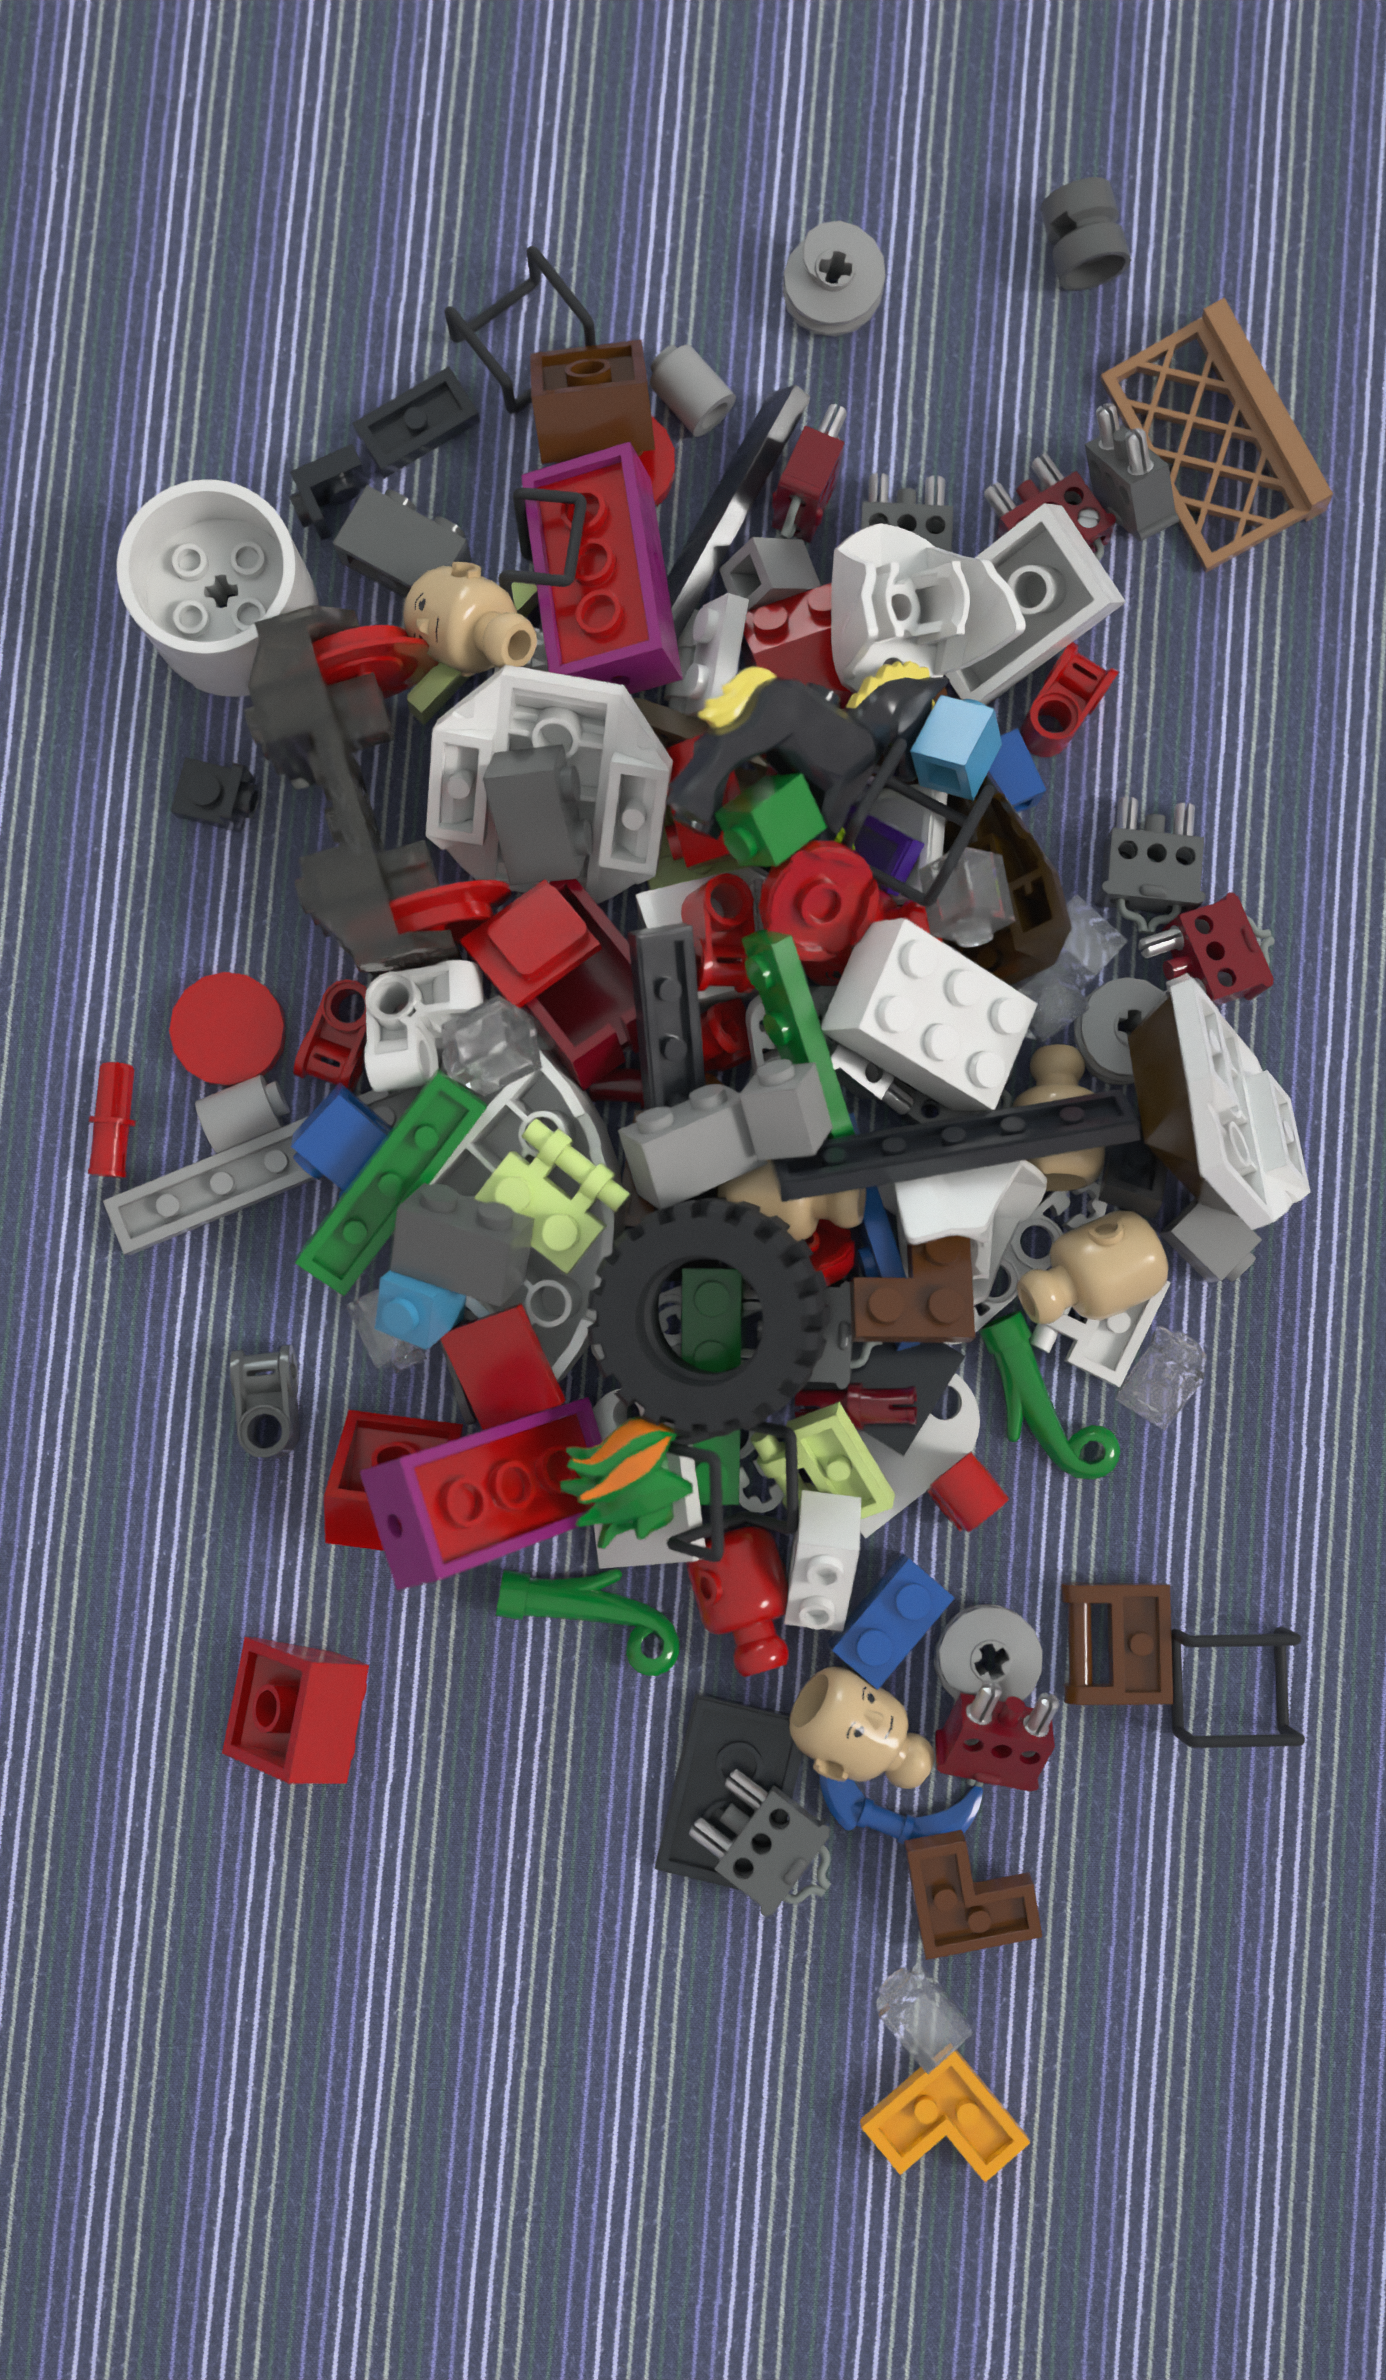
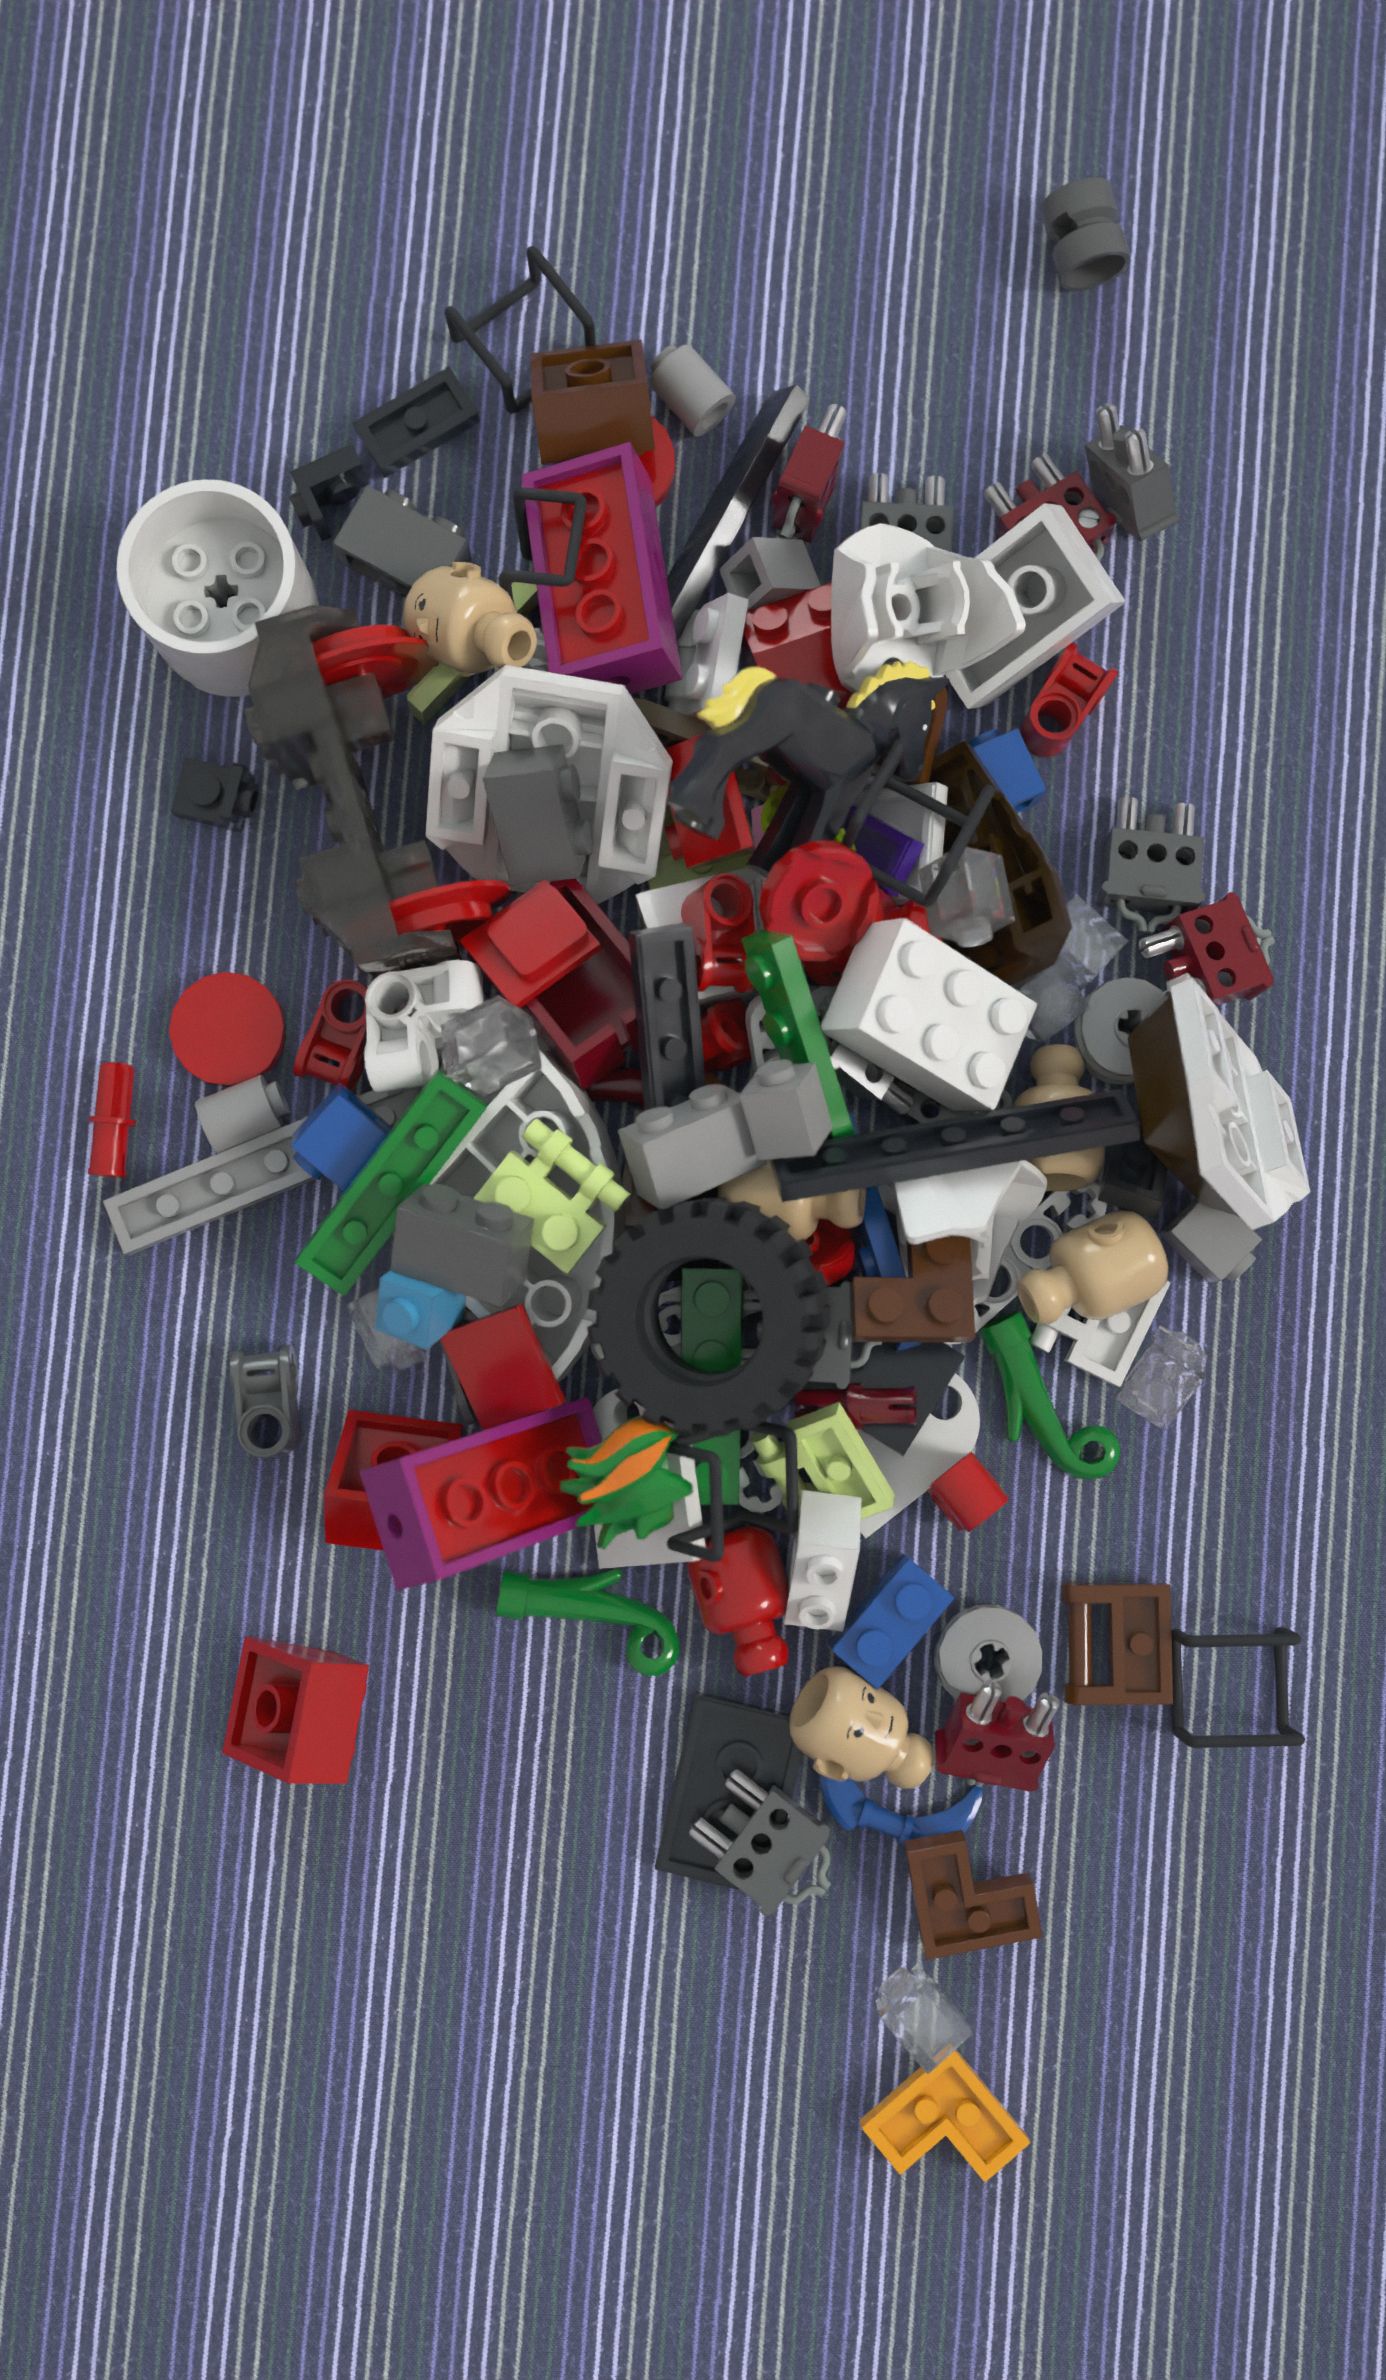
(770, 820): green brick -> none
(838, 253): light grey piece -> none
(956, 746): dark azure brick -> none
(1259, 409): medium nougat fence -> none

